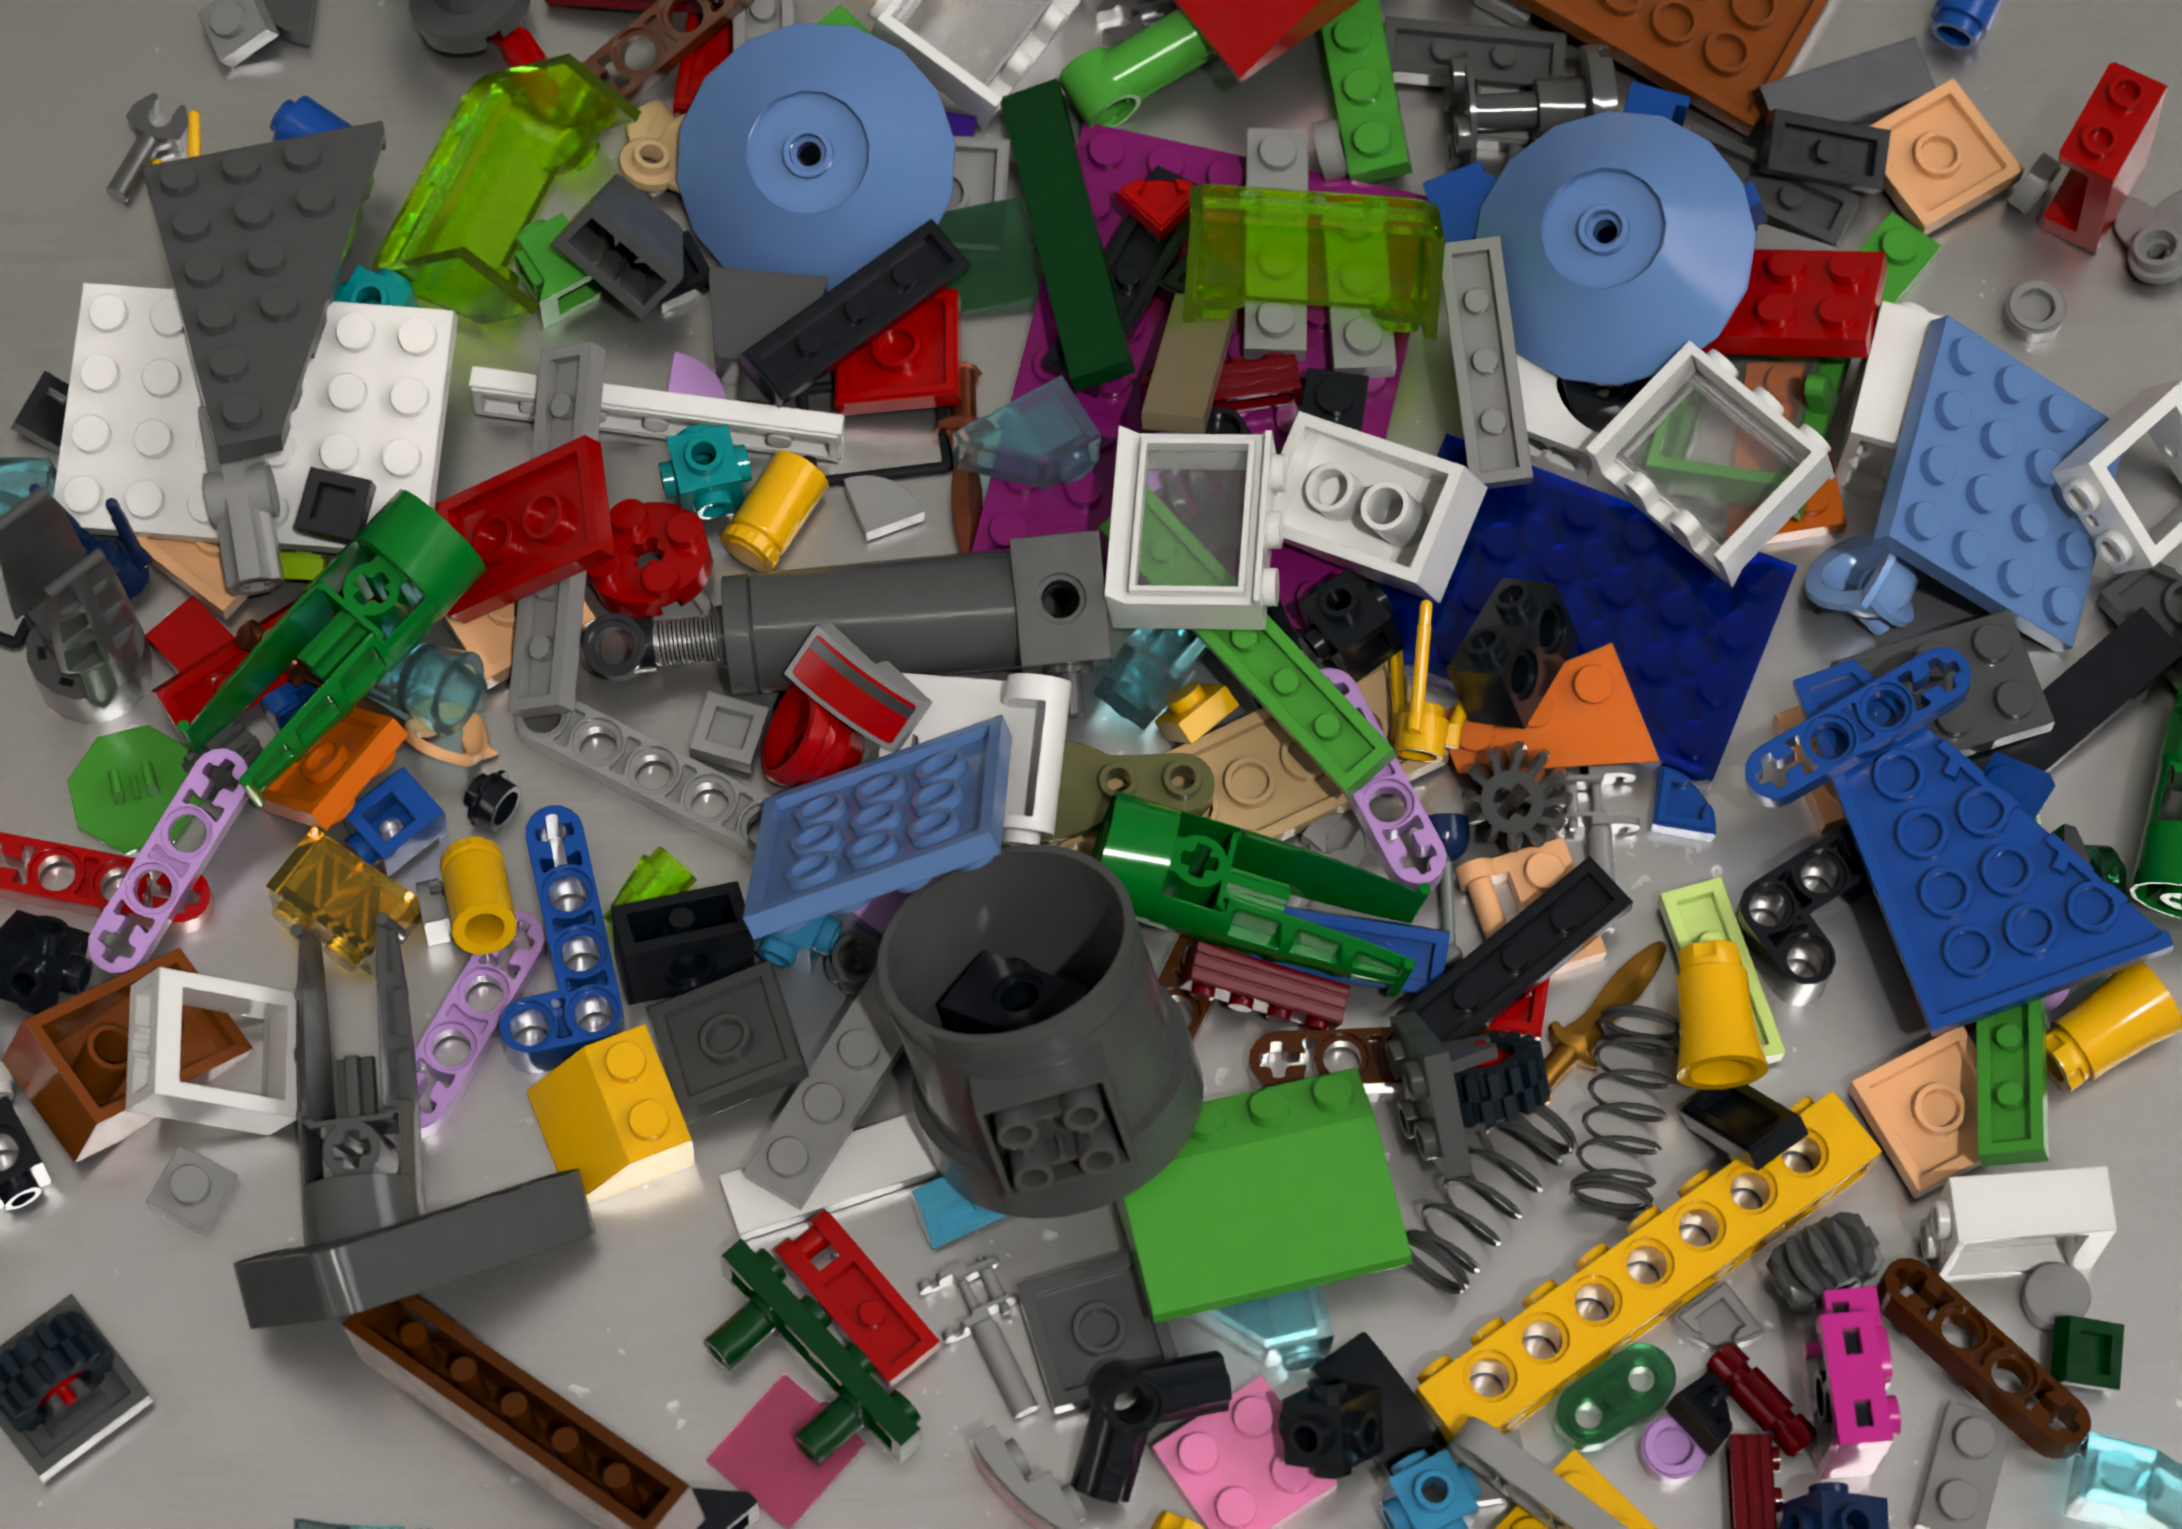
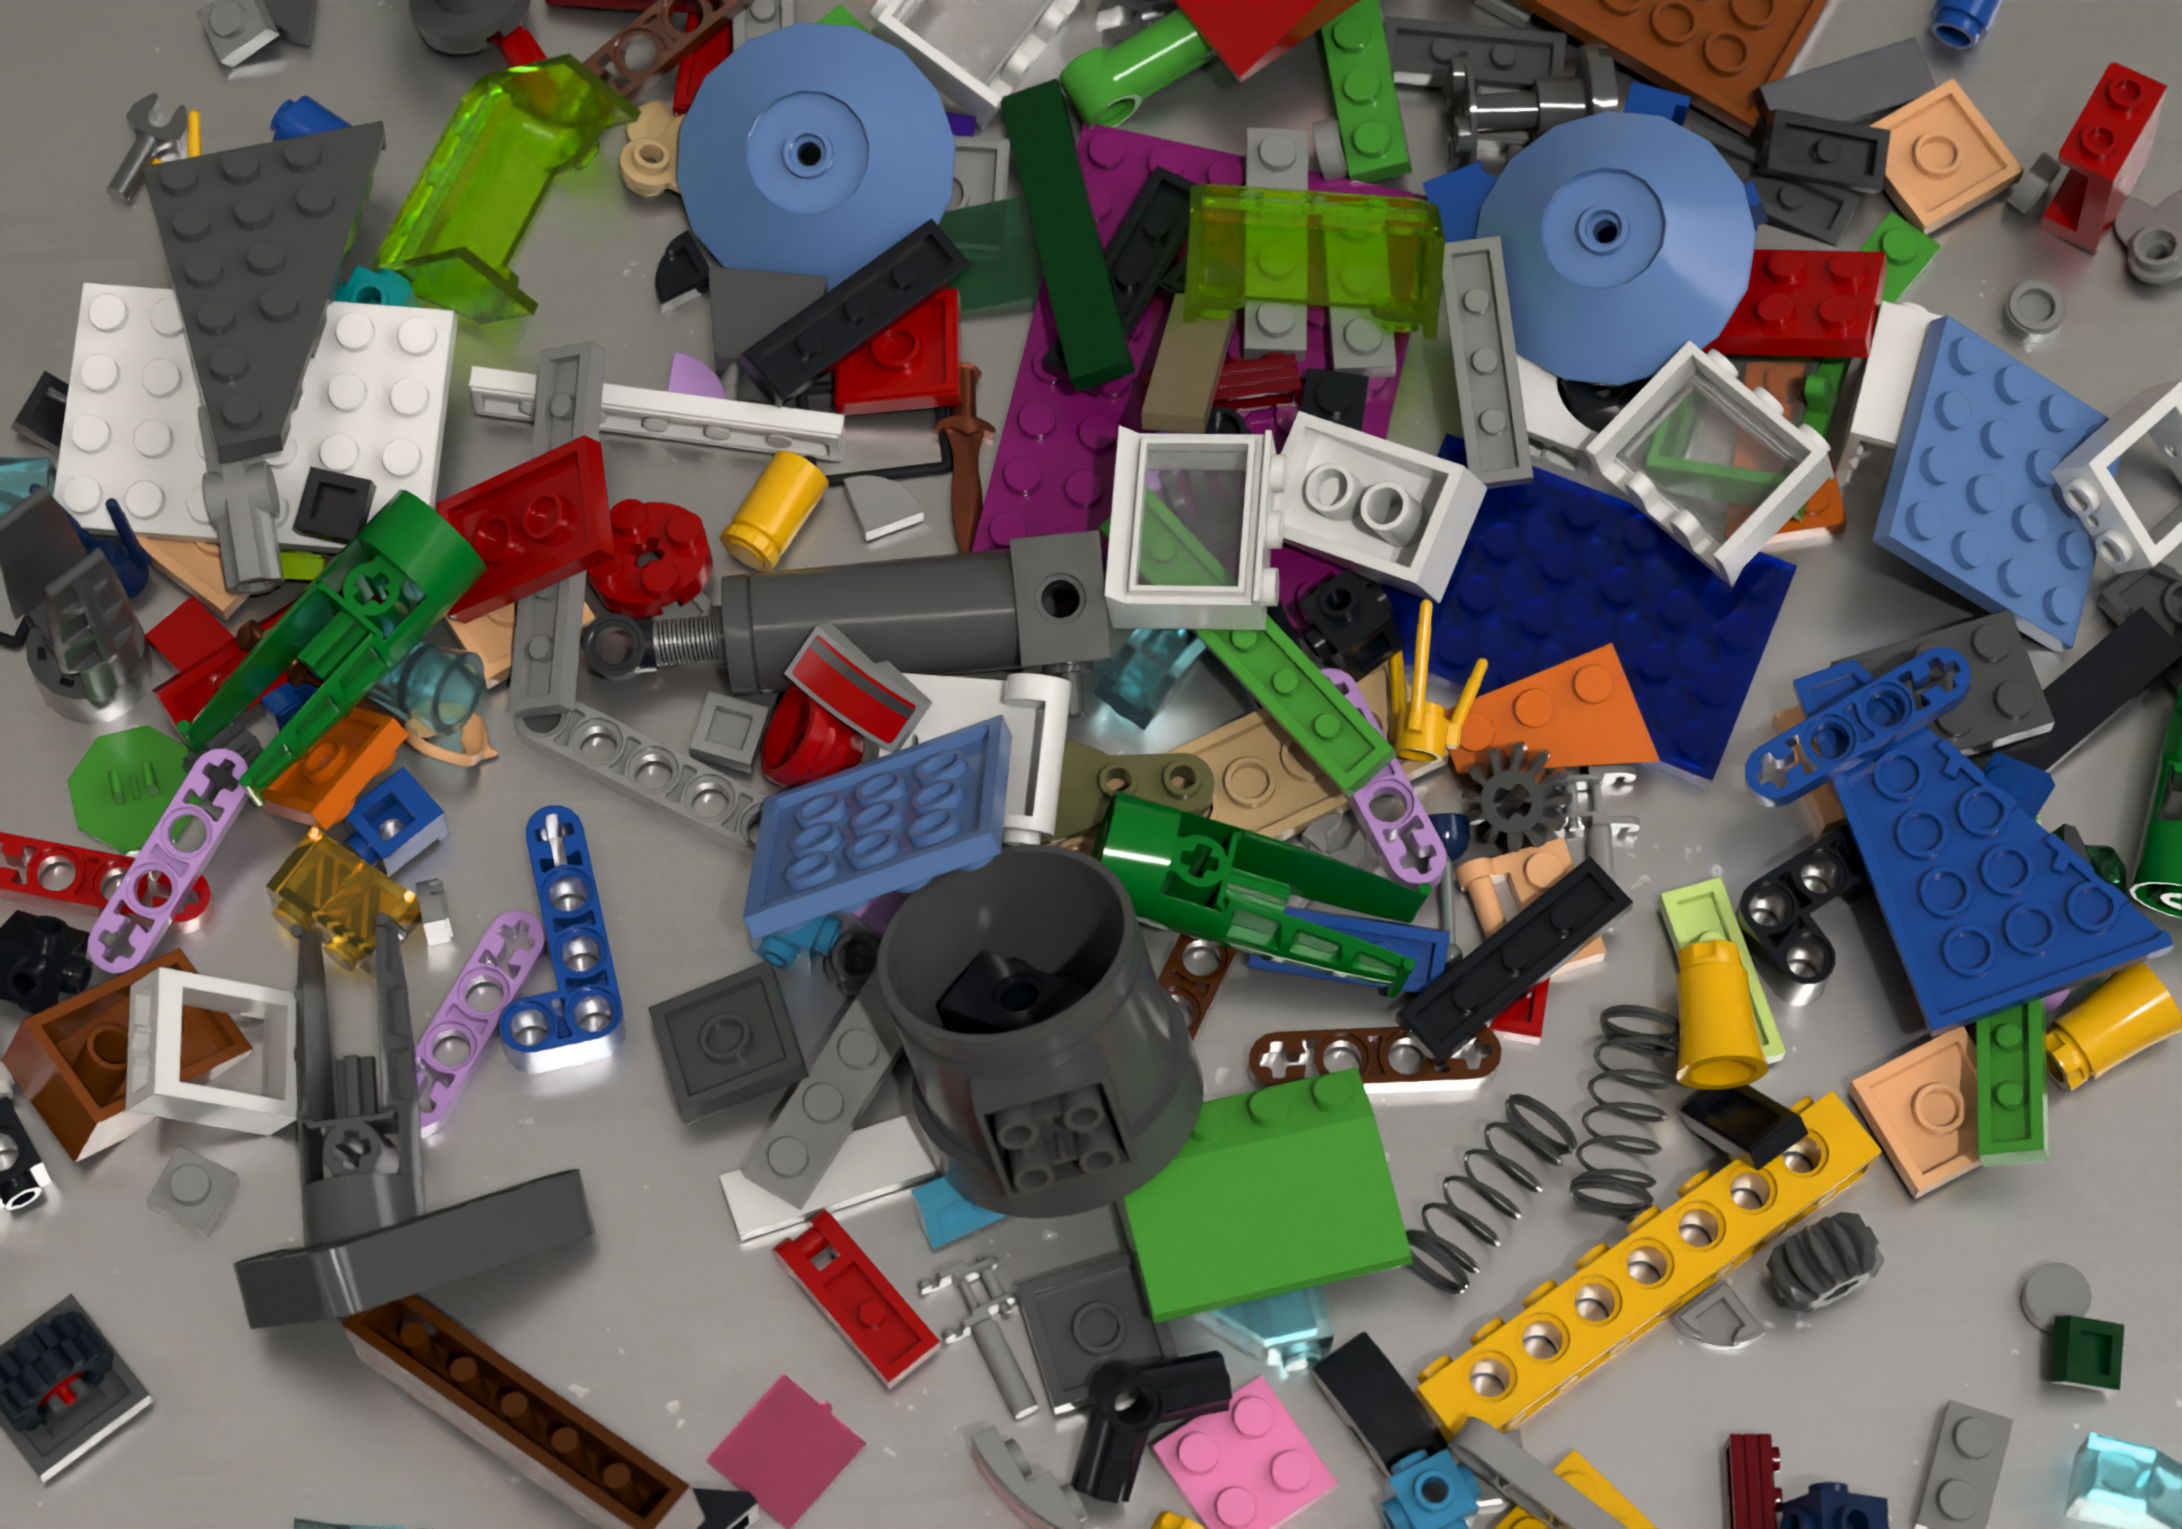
(478, 895): yellow piece -> none
(491, 800): black plate -> none
(549, 274): bright green window -> none
(612, 1115): yellow slope -> none
(621, 242): dark grey torso -> none
(653, 878): clear neon green cone -> none
(680, 941): black brick -> none
(705, 471): teal brick -> none
(803, 1326): dark green plate -> none
(1032, 439): clear light blue slope -> none
(1156, 203): red tile -> none
(1195, 711): yellow plate -> none
(1263, 987): dark red piece -> none
(1332, 1426): black brick -> none
(1461, 1086): dark grey plate -> none
(1512, 653): black brick -> none
(1578, 1040): pearl gold sword -> none
(1612, 1398): clear green plate -> none
(1669, 1452): lavender tile -> none
(1681, 808): blue tile -> none
(1703, 1411): black tile -> none
(1762, 1399): dark red axle -> none
(1849, 1382): dark pink piece -> none
(1864, 582): light blue helmet -> none
(1989, 1351): reddish brown beam -> none
(2019, 1222): white window -> none

